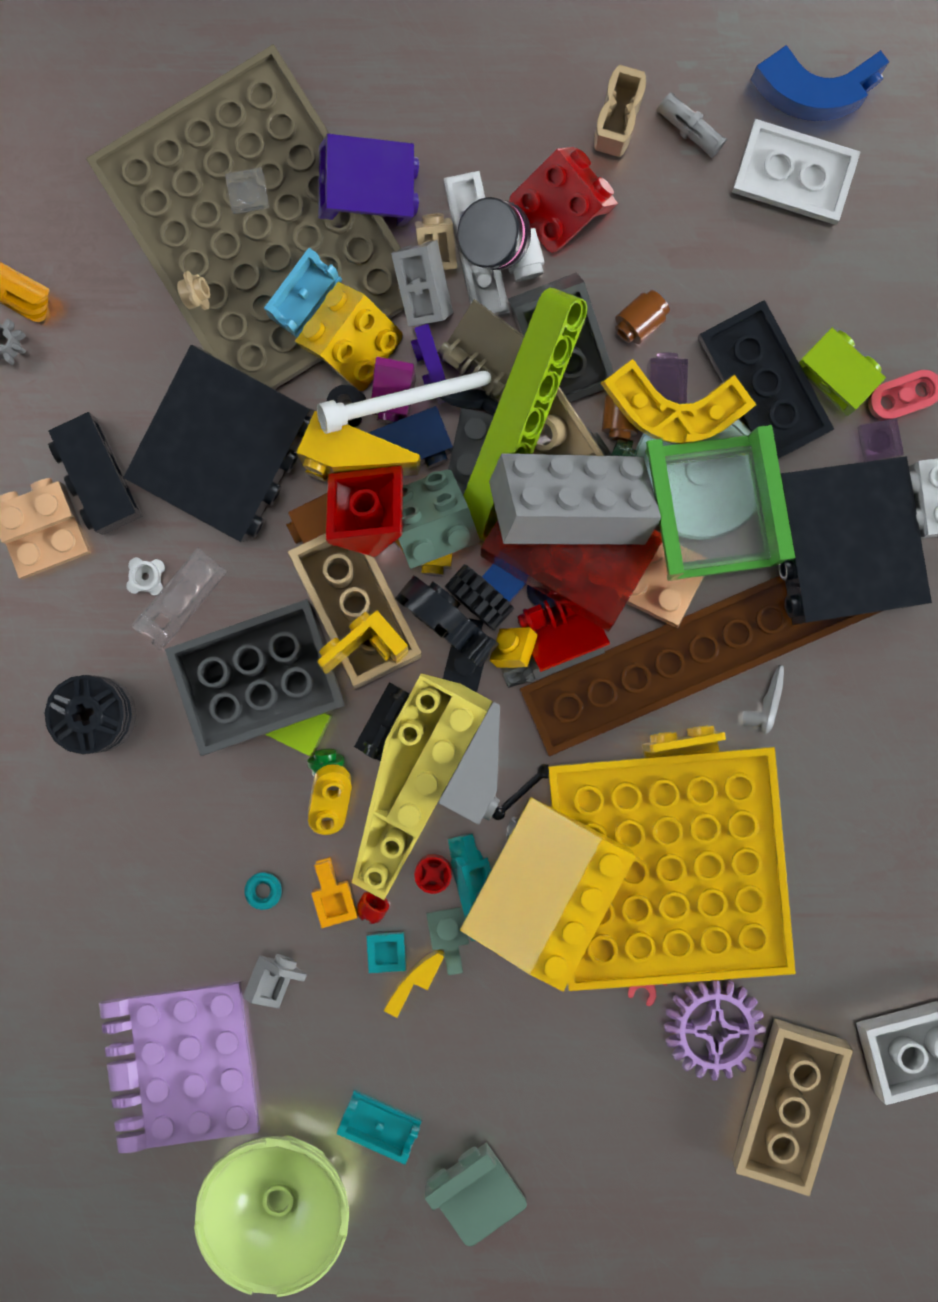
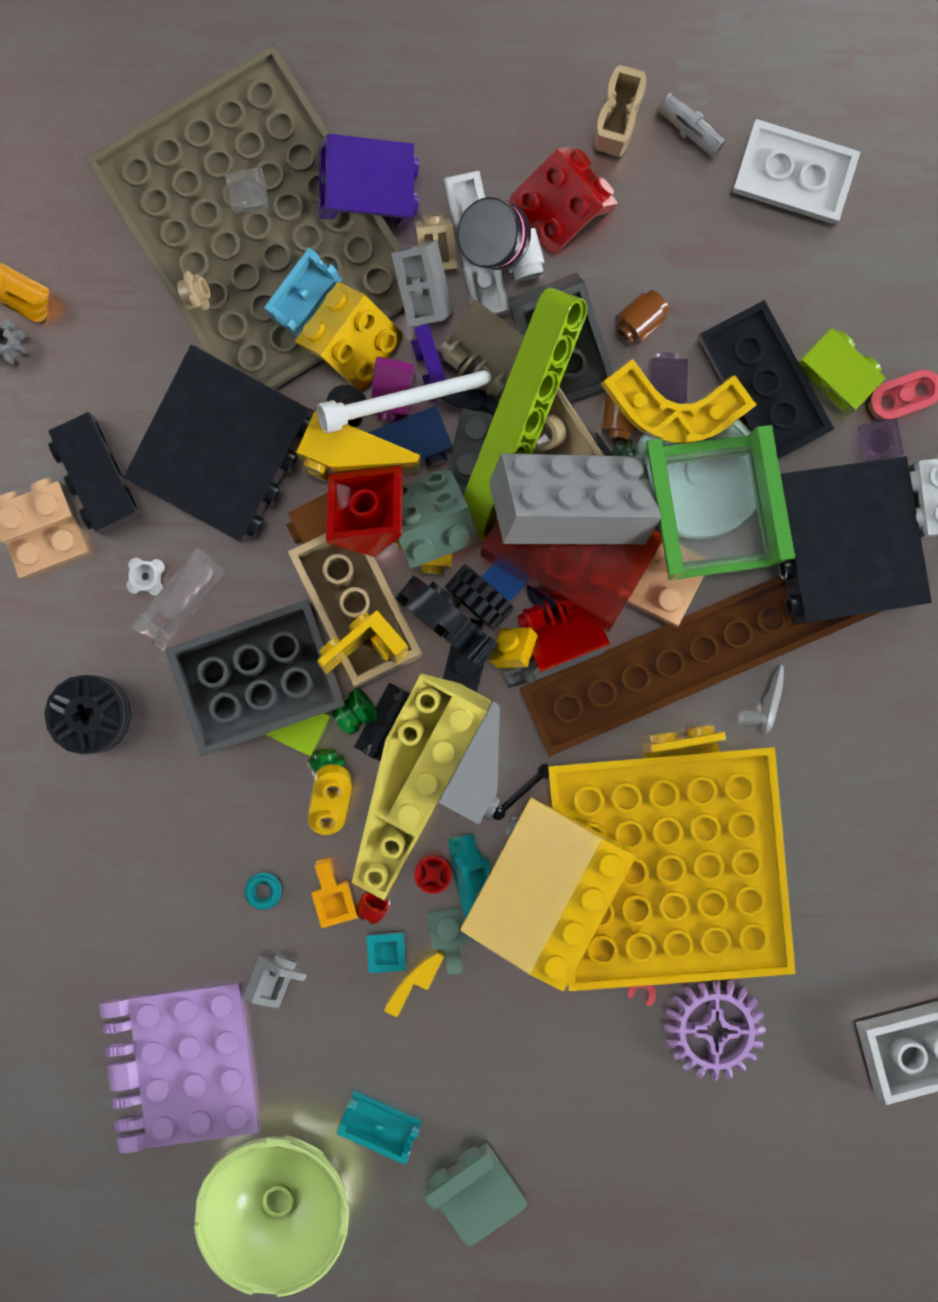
(357, 710): none -> green wheel
(792, 1107): tan brick -> none
(814, 97): blue arch -> none

